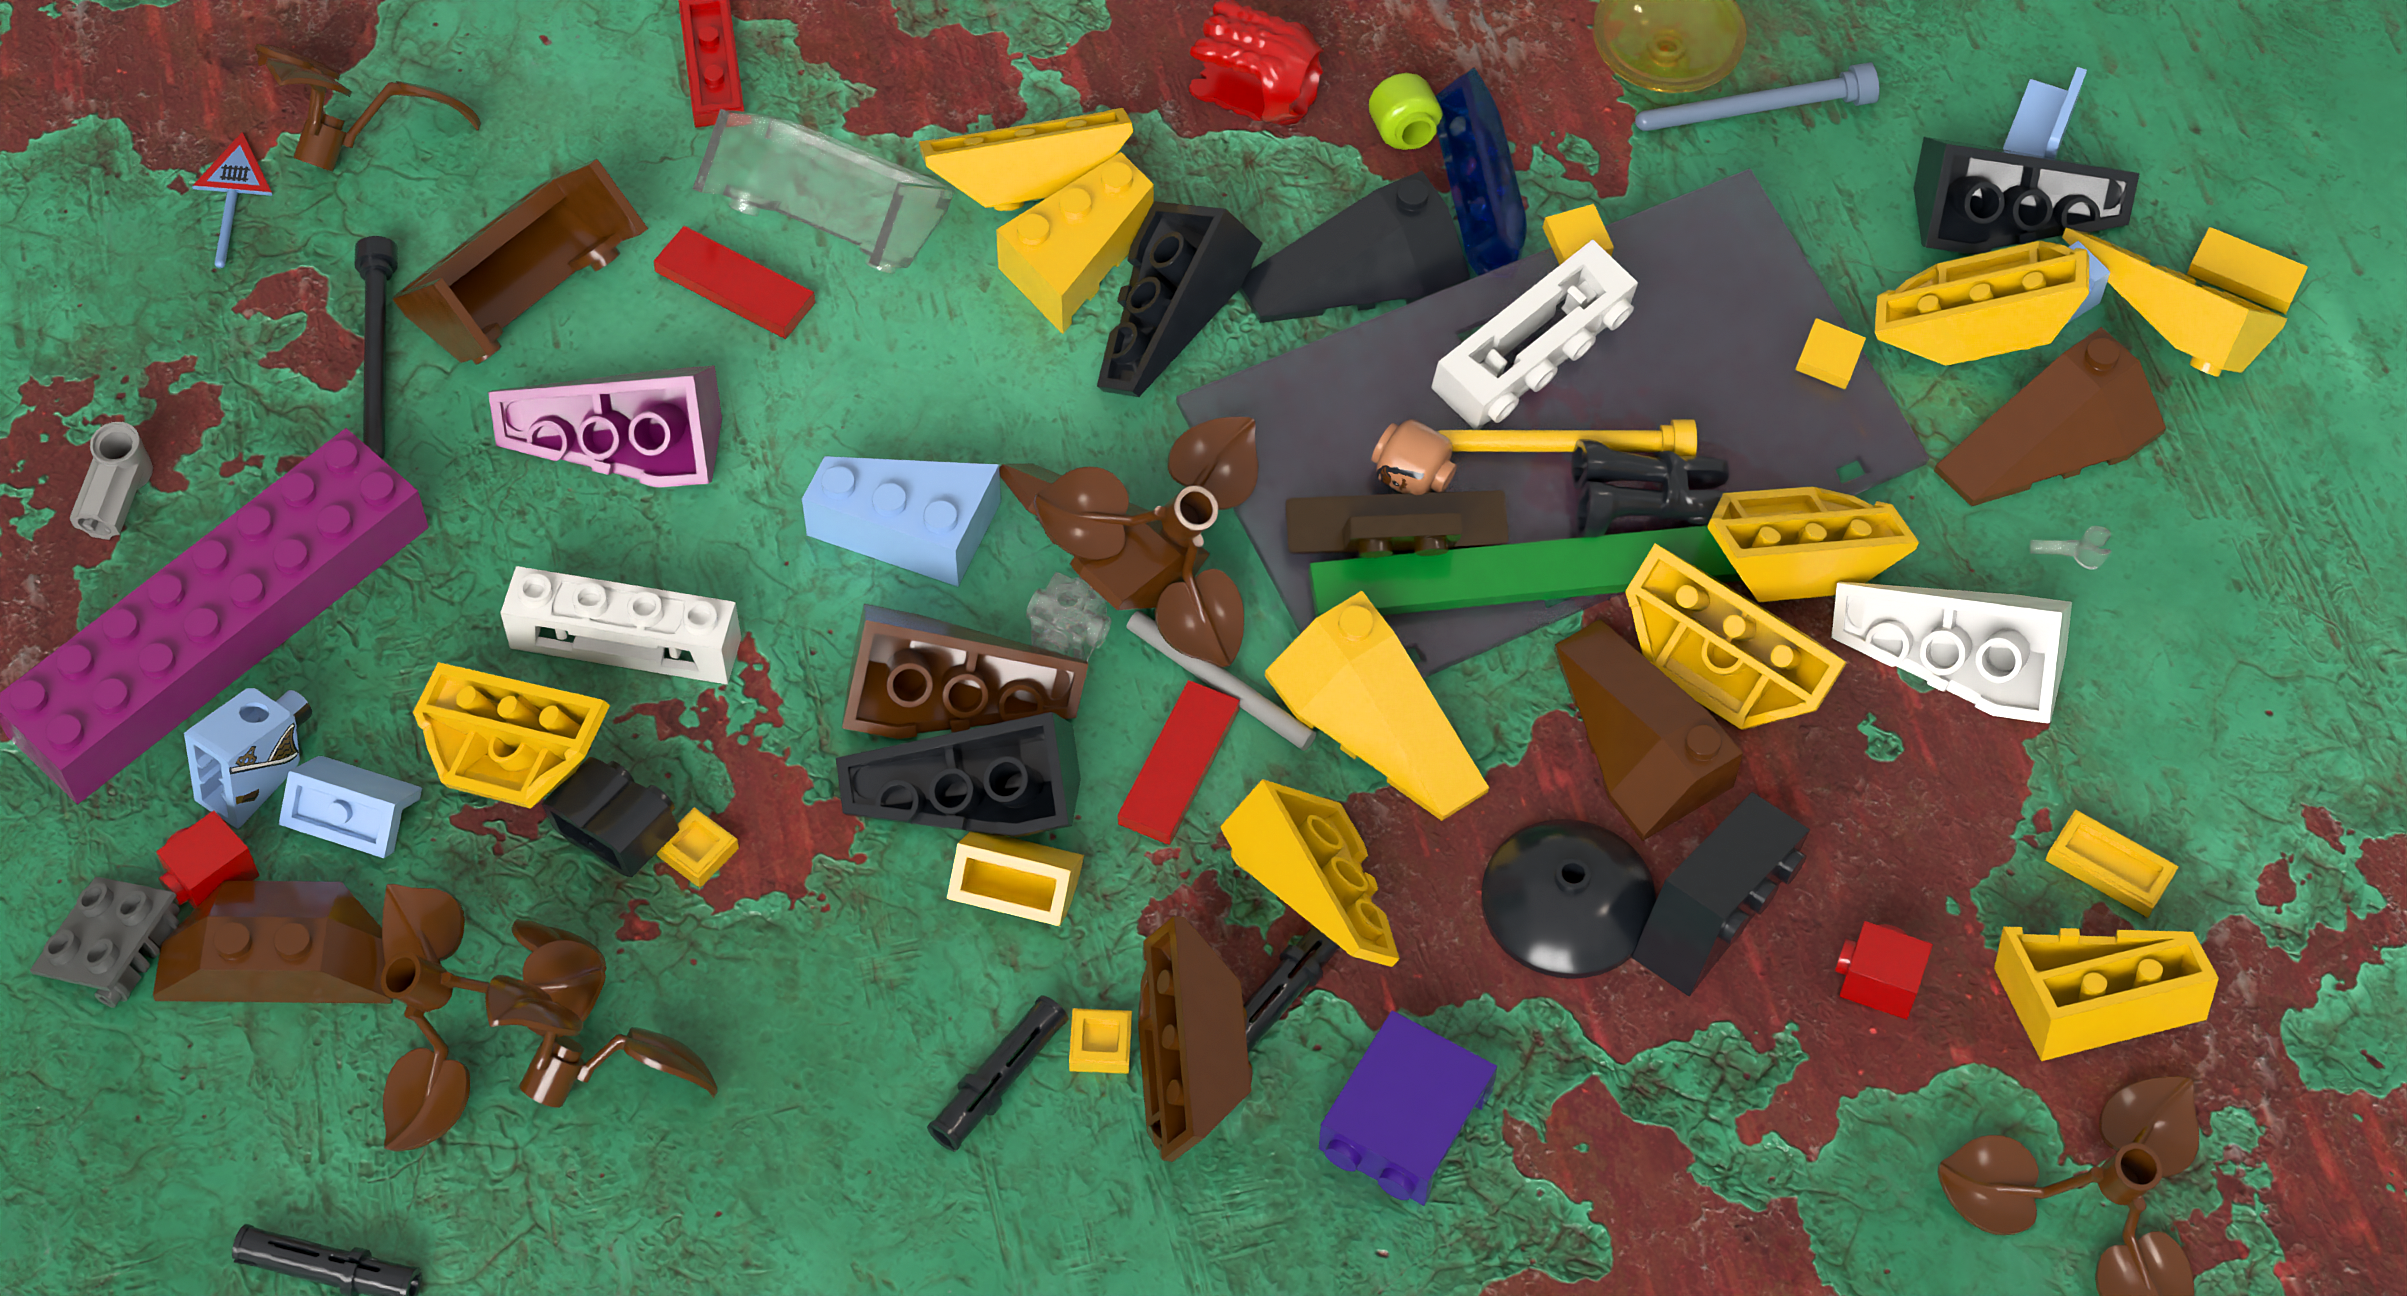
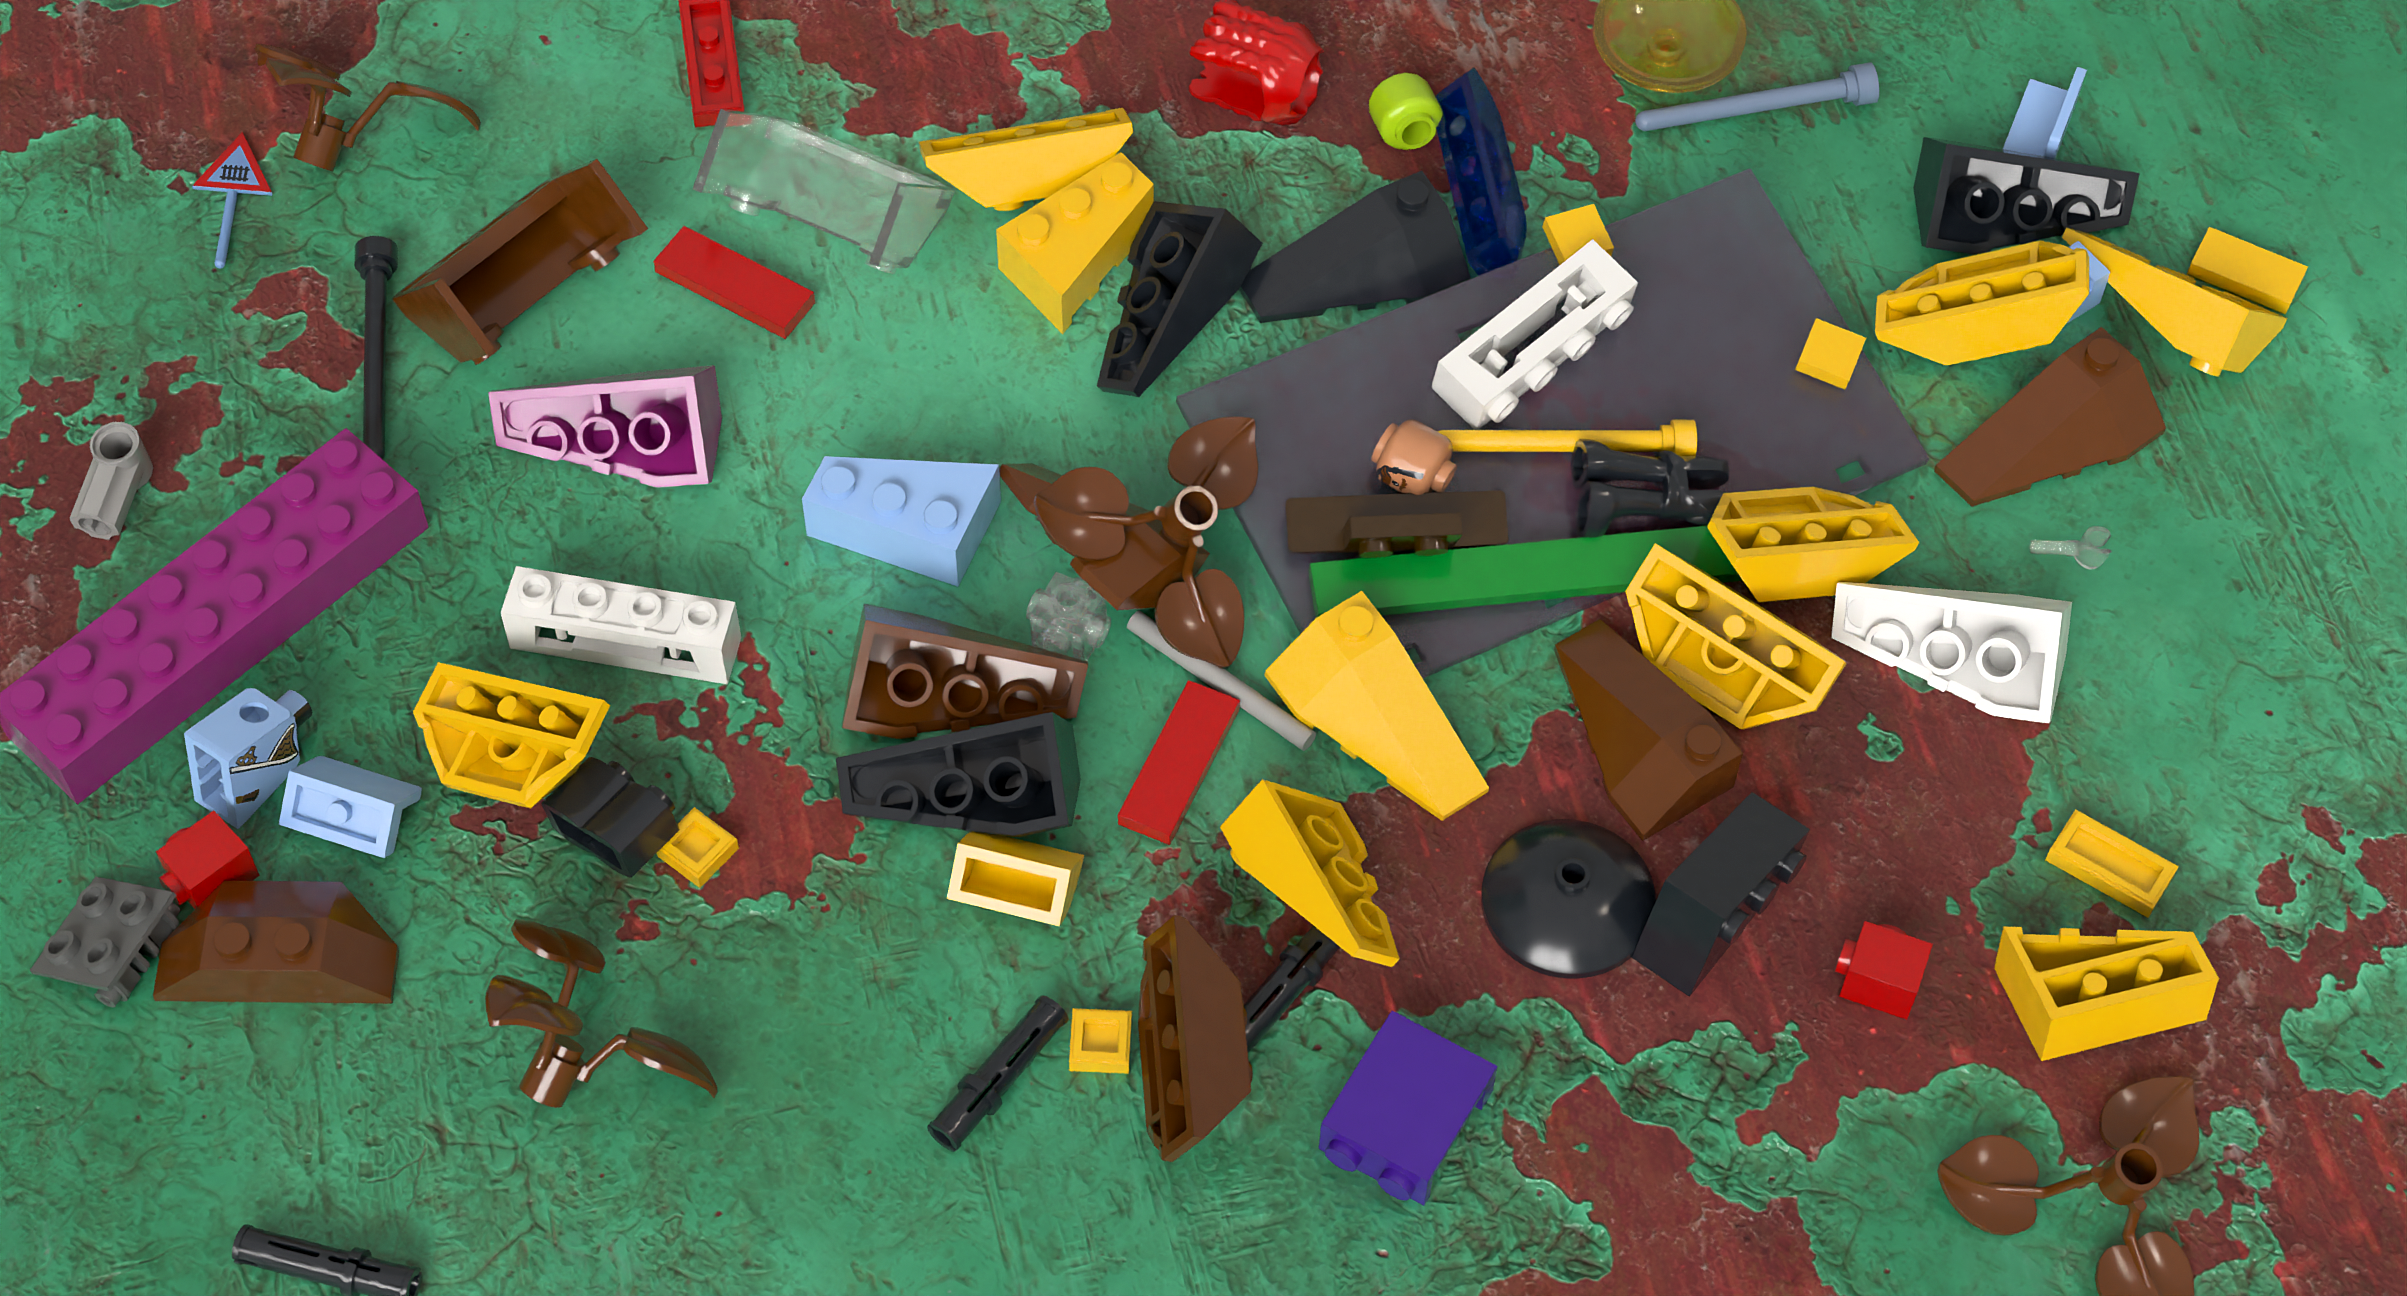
(418, 931): reddish brown plant -> none

